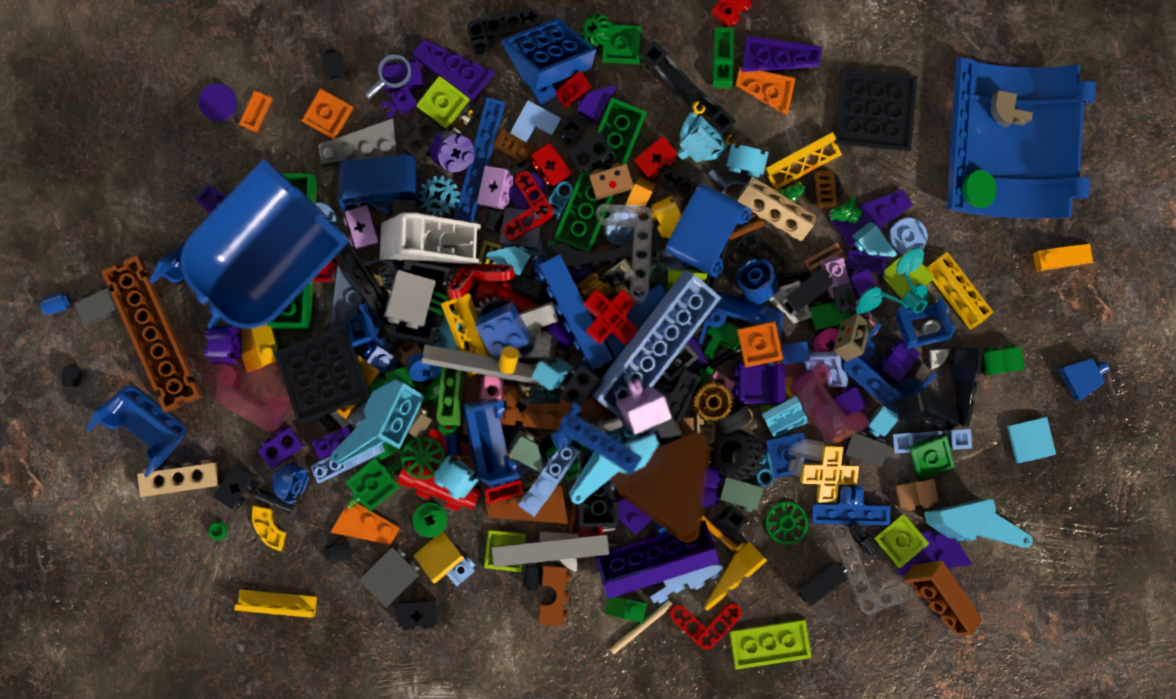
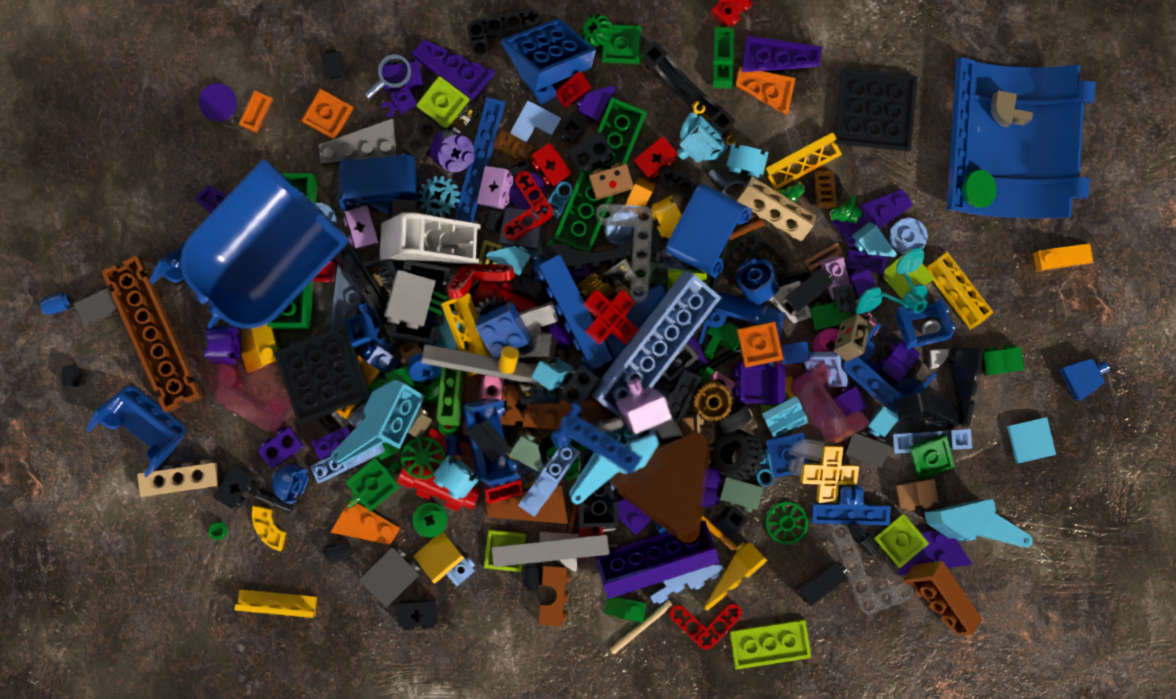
(488, 439): none -> black panel

